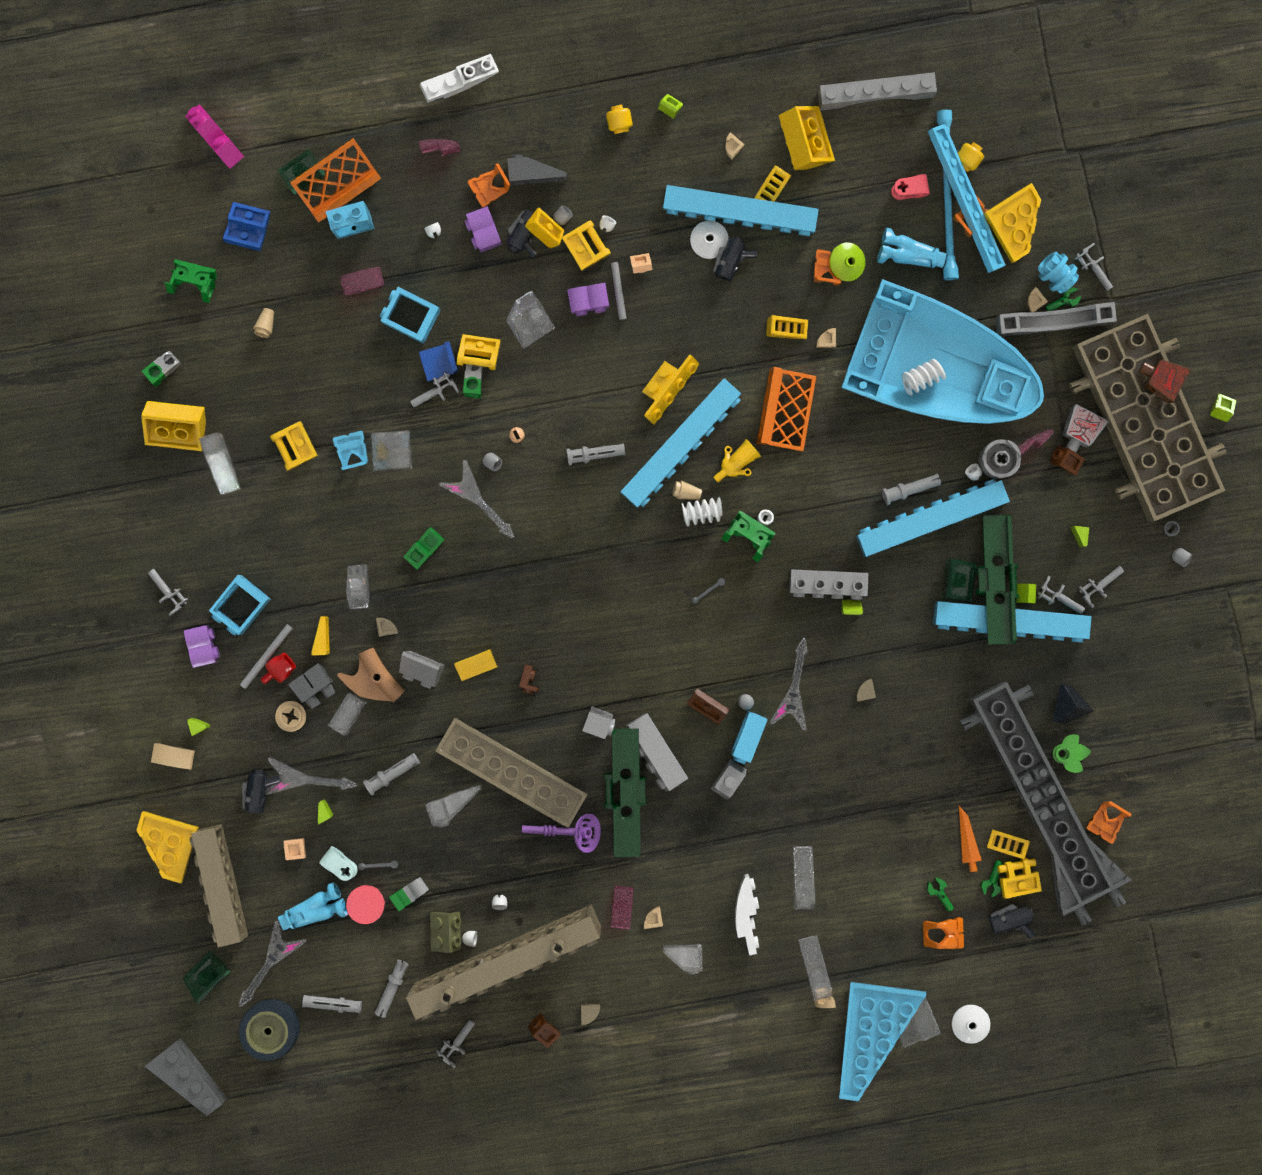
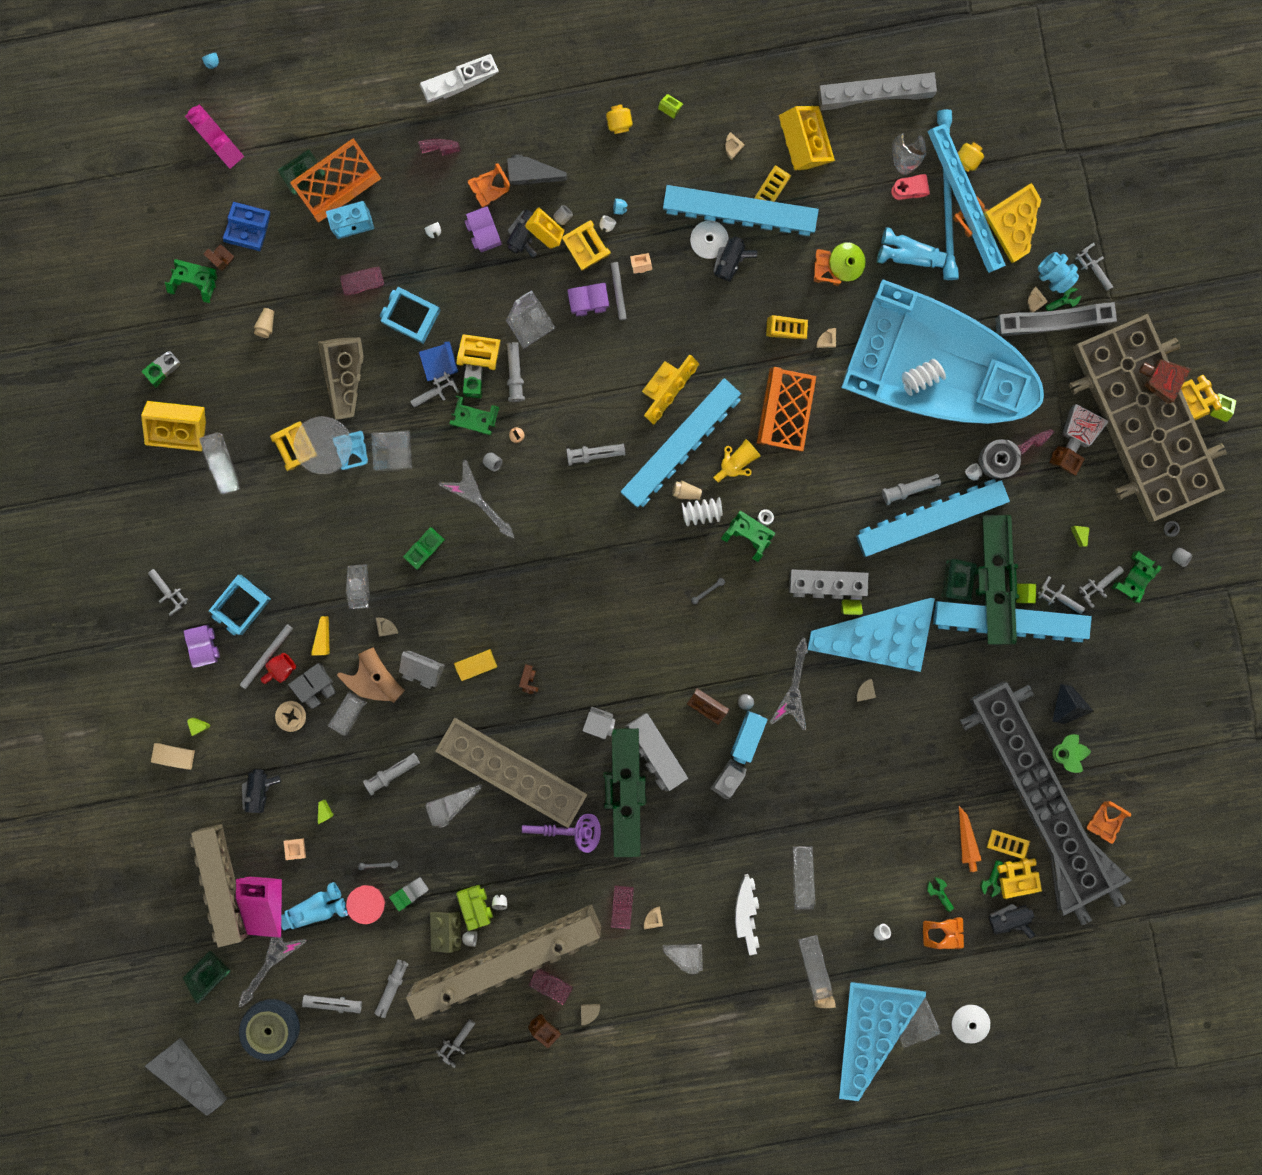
(167, 844): yellow plate -> none
(211, 60): none -> medium azure hinge
(220, 257): none -> reddish brown bracket
(260, 905): none -> dark pink slope
(293, 778): clear piece -> none
(322, 445): none -> clear tile
(336, 863): light aqua piece -> none
(341, 367): none -> dark tan wedge
(474, 417): none -> green piece
(474, 907): none -> lime brick
(515, 381): none -> light grey pin
(551, 986): none -> clear pink slope
(619, 206): none -> medium azure hinge
(882, 932): none -> white hinge
(886, 637): none -> medium azure wing
(907, 157): none -> clear piece
(1137, 577): none -> green piece
(1195, 401): none -> yellow plate

